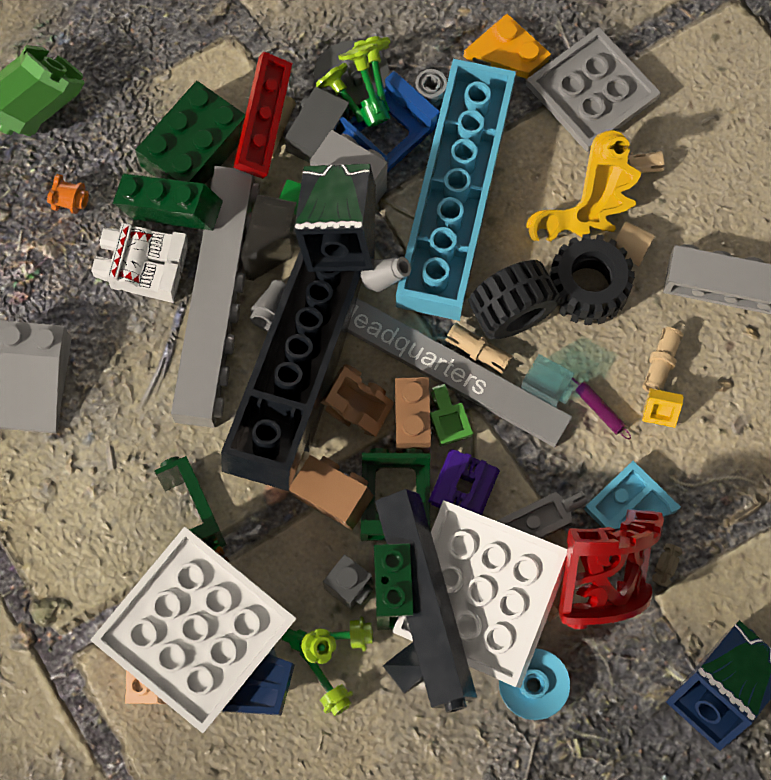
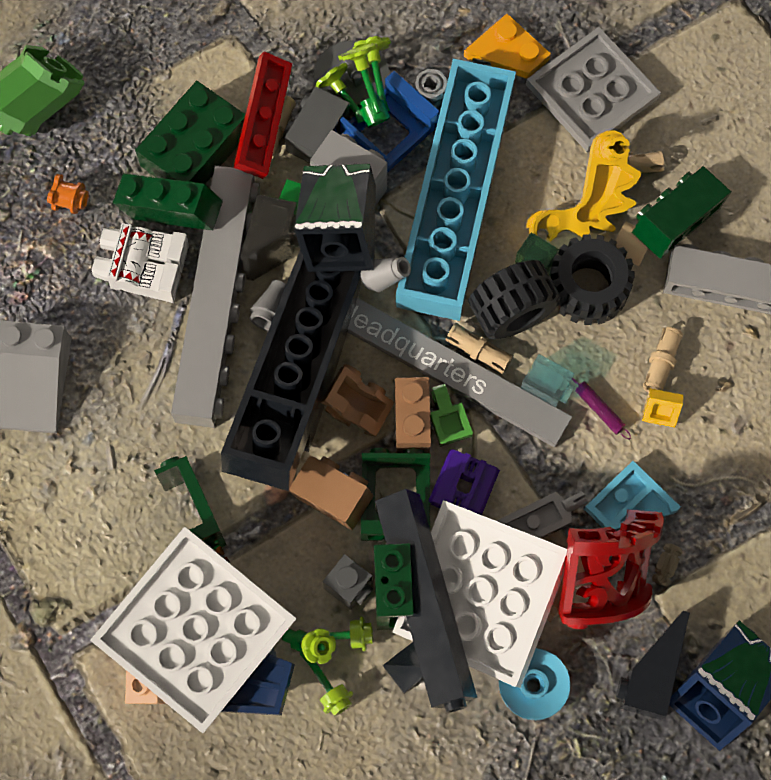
(537, 249): none -> clear green plate
(652, 679): none -> black slope
(680, 211): none -> dark green brick

